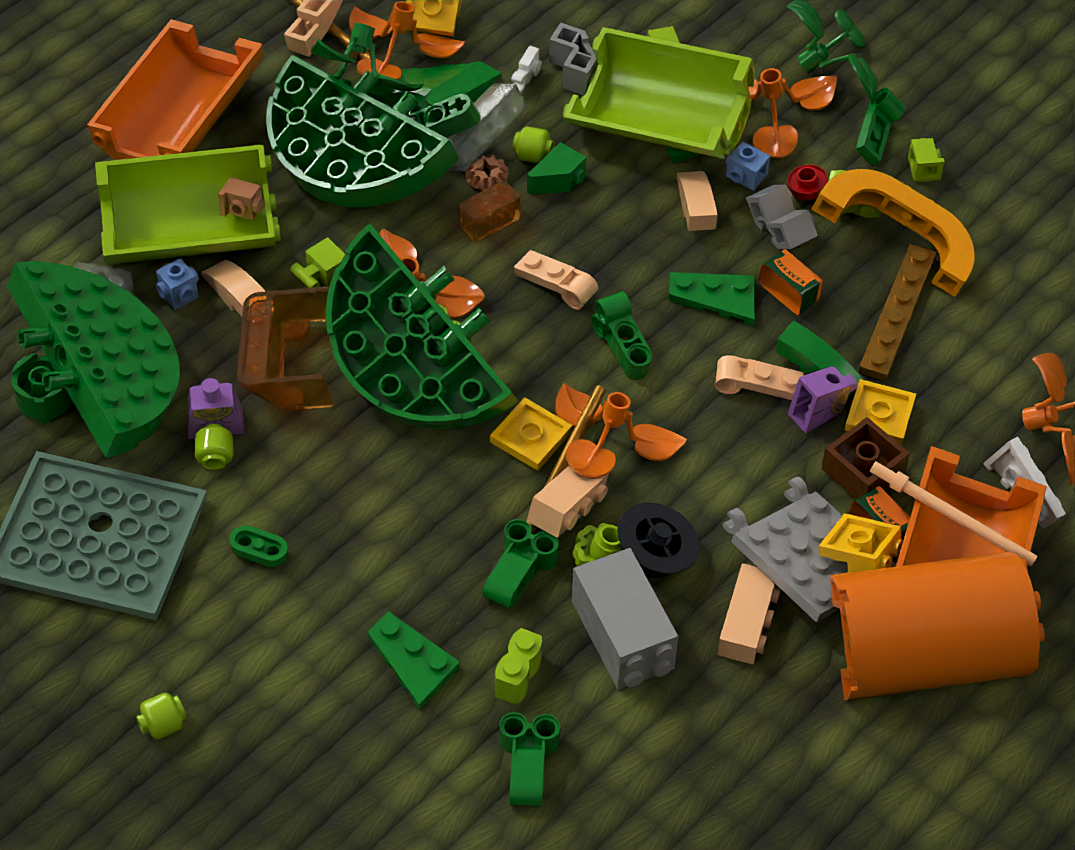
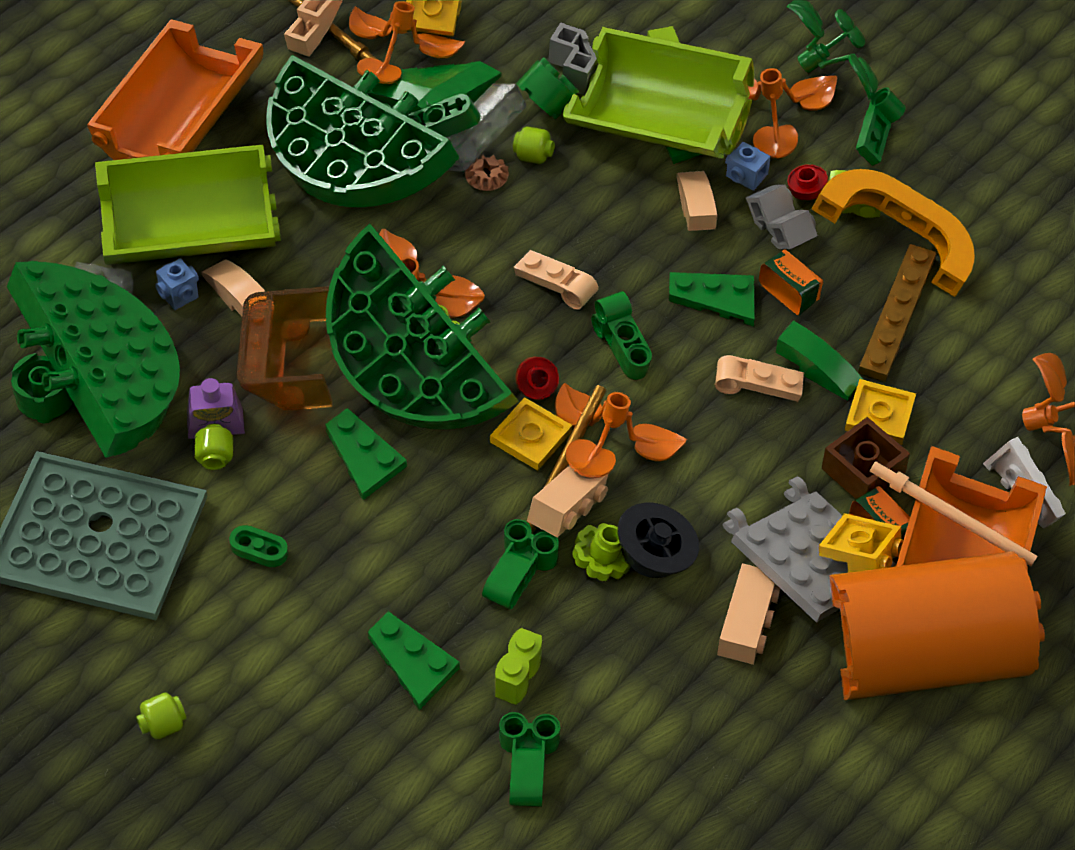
(240, 199): nougat brick -> none
(320, 262): lime brick -> none
(360, 42): green plant -> none
(366, 455): none -> green wing
(489, 210): clear orange brick -> none
(528, 67): white plate -> none
(537, 377): none -> red plate
(546, 88): none -> green brick
(557, 171): green slope -> none
(624, 619): light grey brick -> none
(820, 397): medium lavender torso -> none
(925, 160): lime brick -> none

